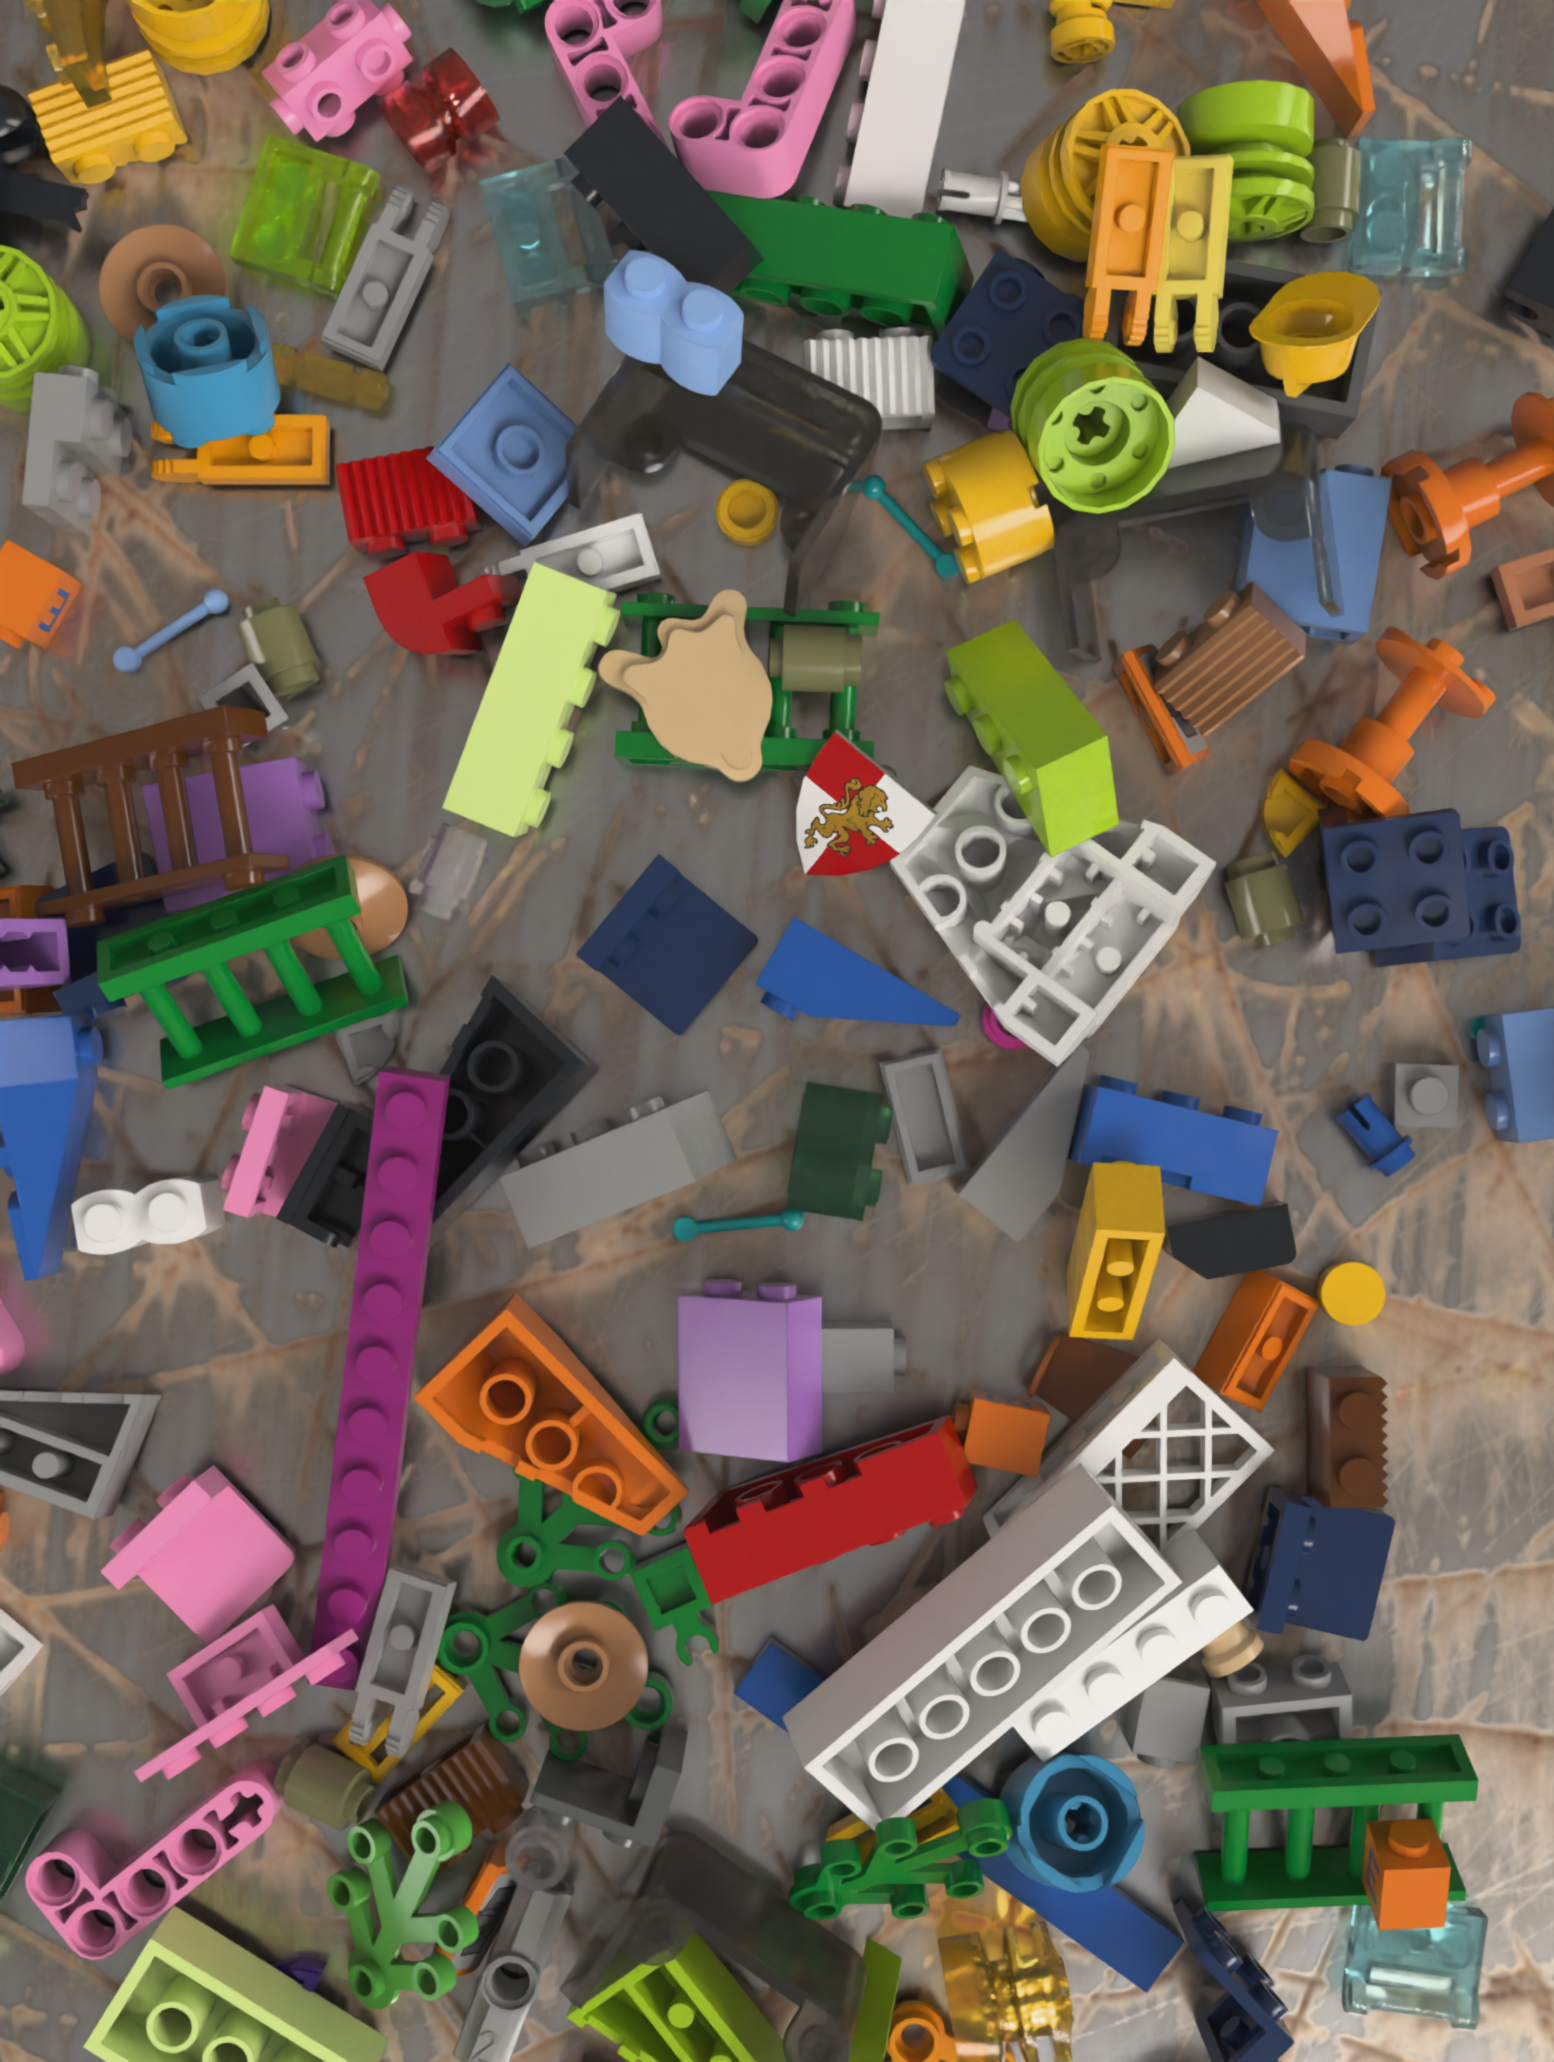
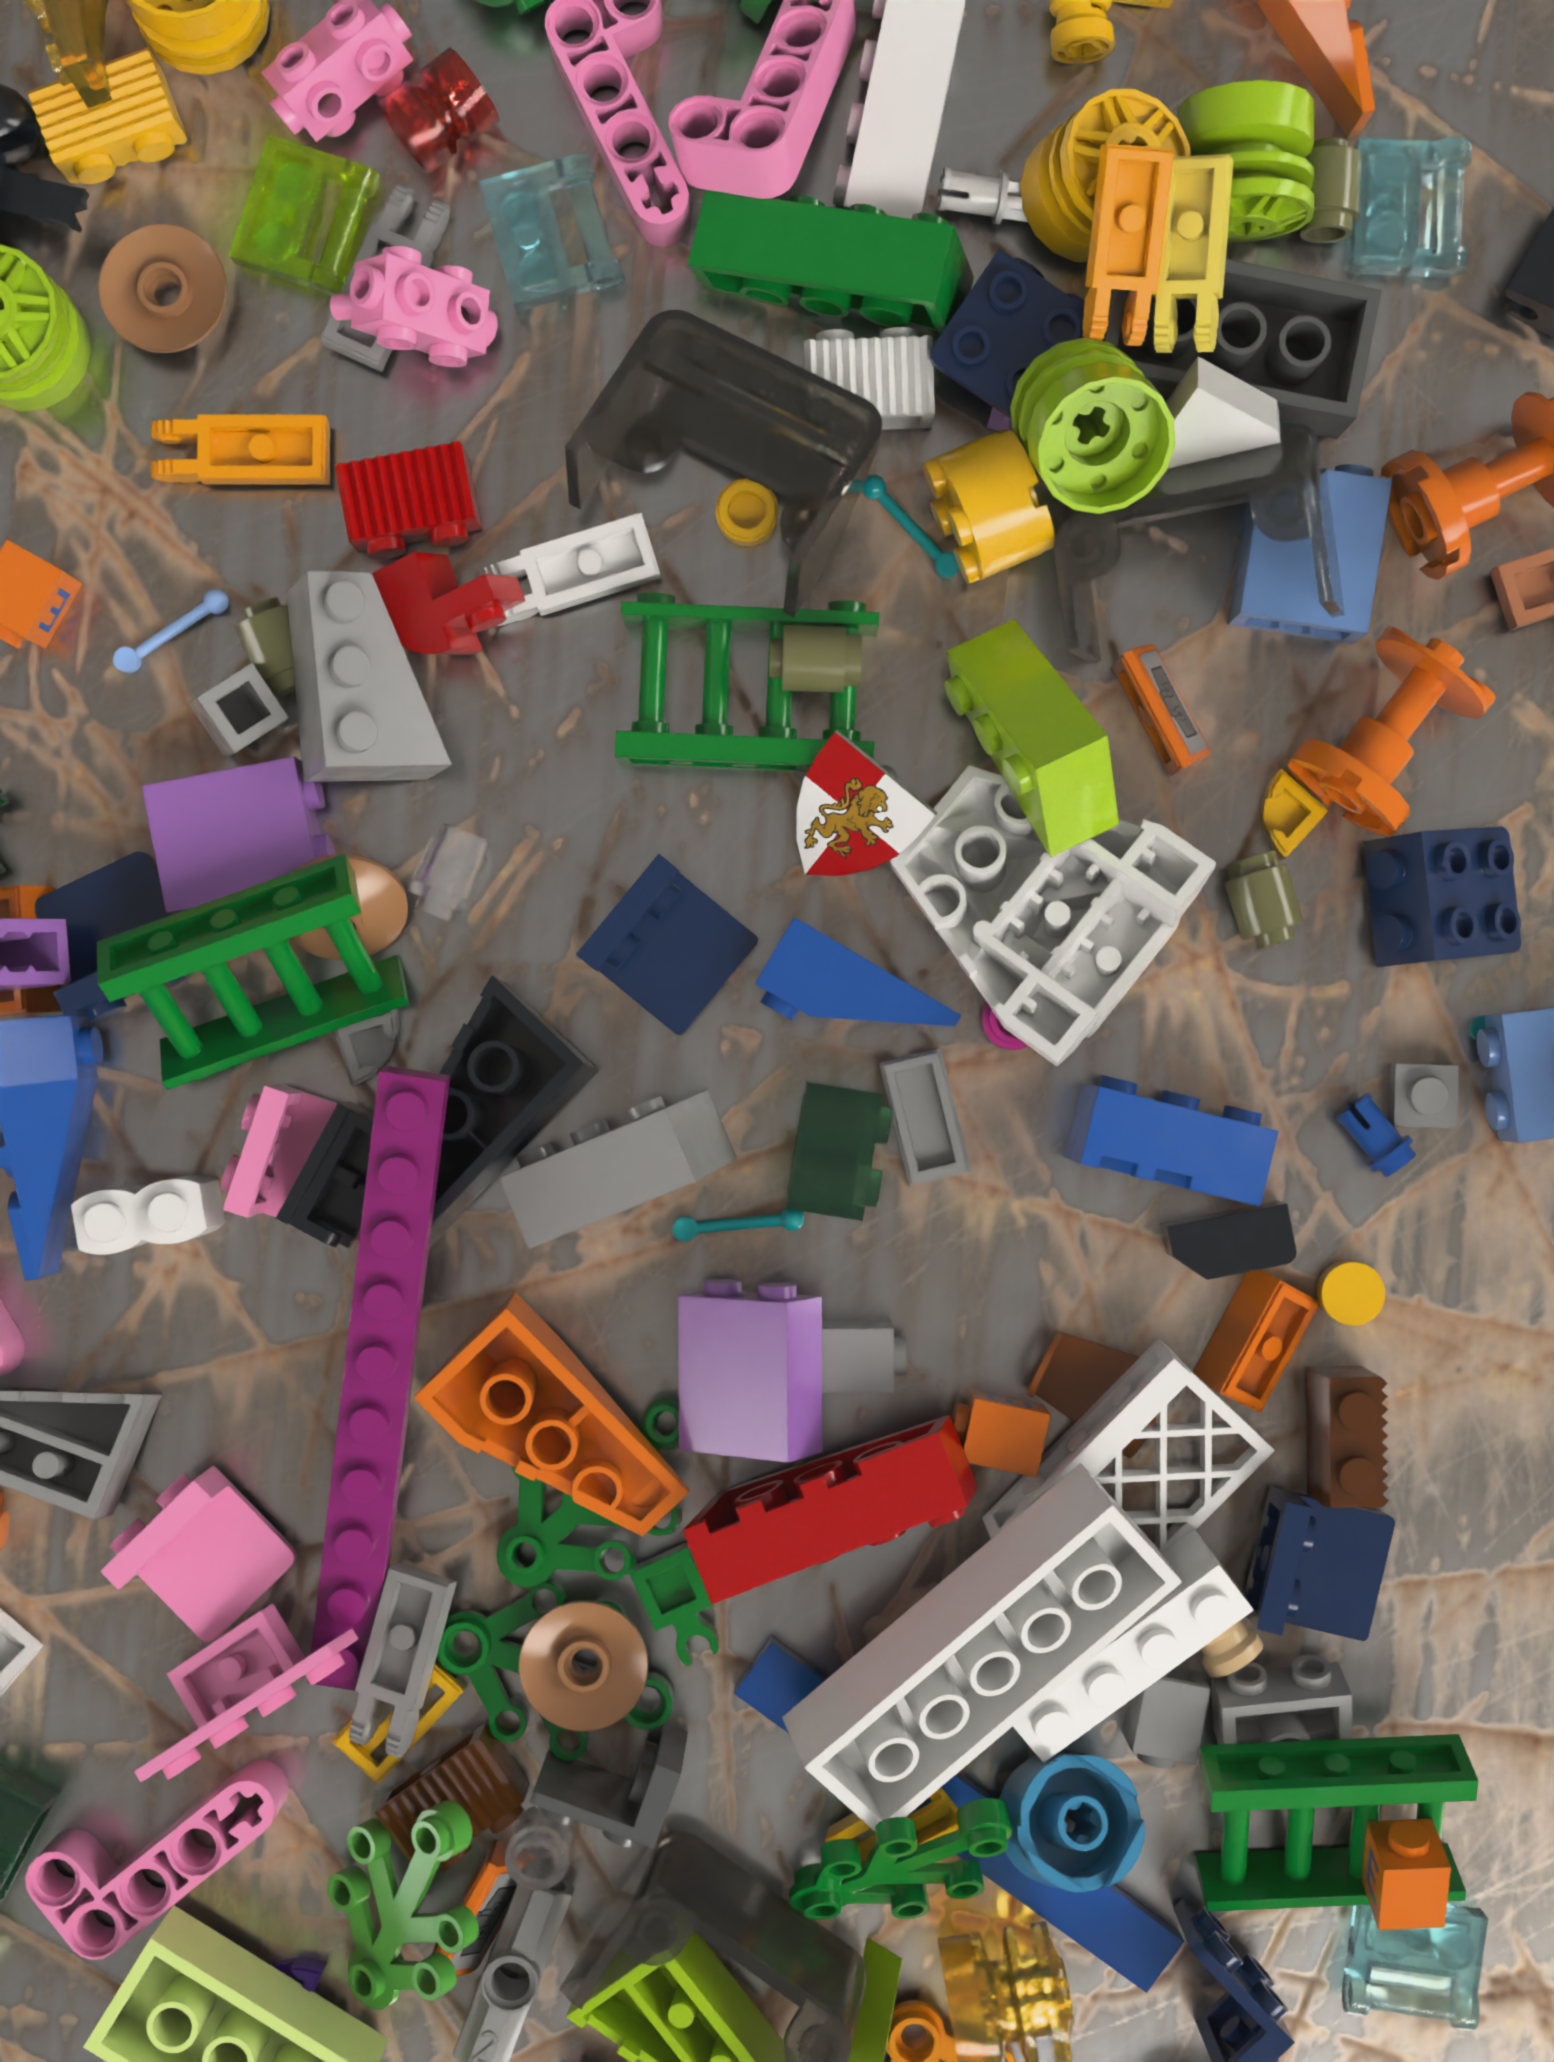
(71, 438): light grey plate -> none
(113, 765): reddish brown fence -> none
(208, 370): dark azure brick -> none
(325, 1785): olive brick -> none
(330, 377): clear yellow axle -> none
(355, 686): none -> light grey wedge
(418, 307): none -> bright pink brick
(509, 454): medium blue tile -> none
(531, 700): yellowish green brick -> none
(658, 201): black brick -> none
(673, 322): light blue brick -> none
(703, 690): tan tile -> none
(1028, 1158): light grey slope -> none
(1114, 1250): yellow brick -> none
(1228, 657): medium nougat brick -> none
(1313, 327): yellow piece -> none
(1394, 879): dark blue bracket -> none

